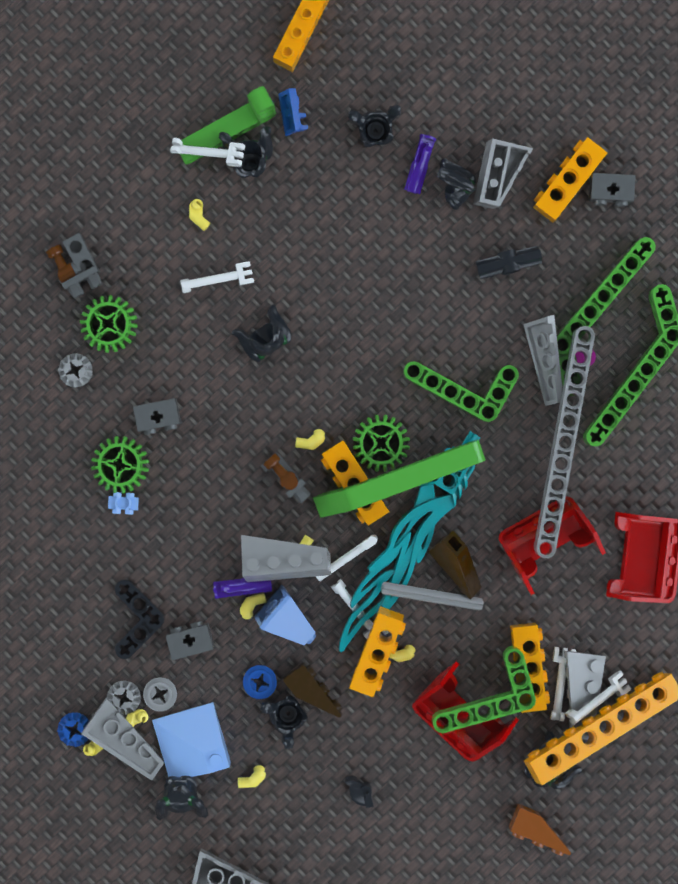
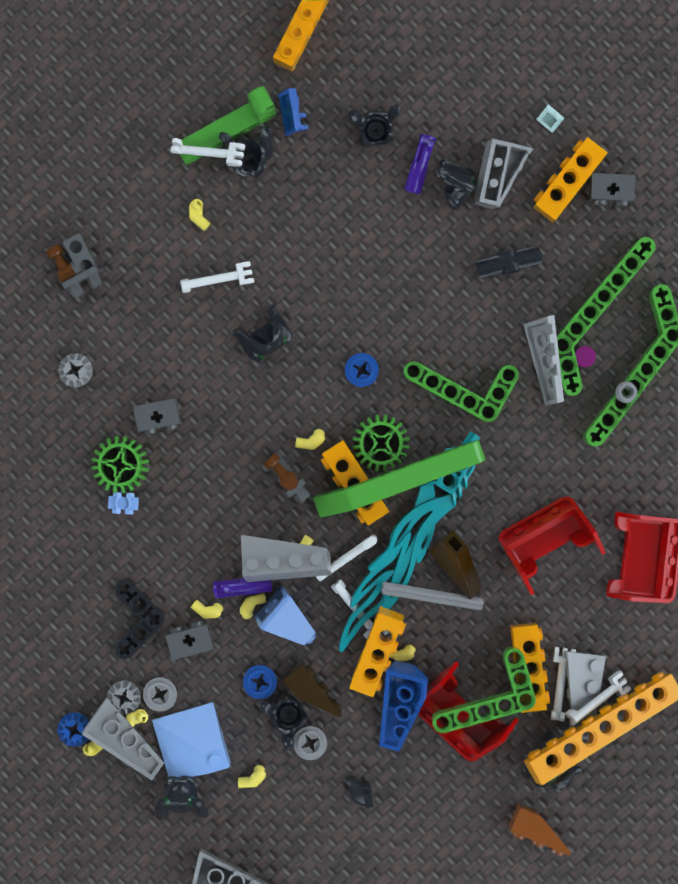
(94, 312): bright green gear -> none
(207, 612): none -> light yellow arm
(319, 745): none -> light grey gear
(371, 367): none -> blue gear
(402, 701): none -> blue wedge
(550, 118): none -> light aqua slope
(571, 433): light grey beam -> none
(632, 392): none -> light grey plate

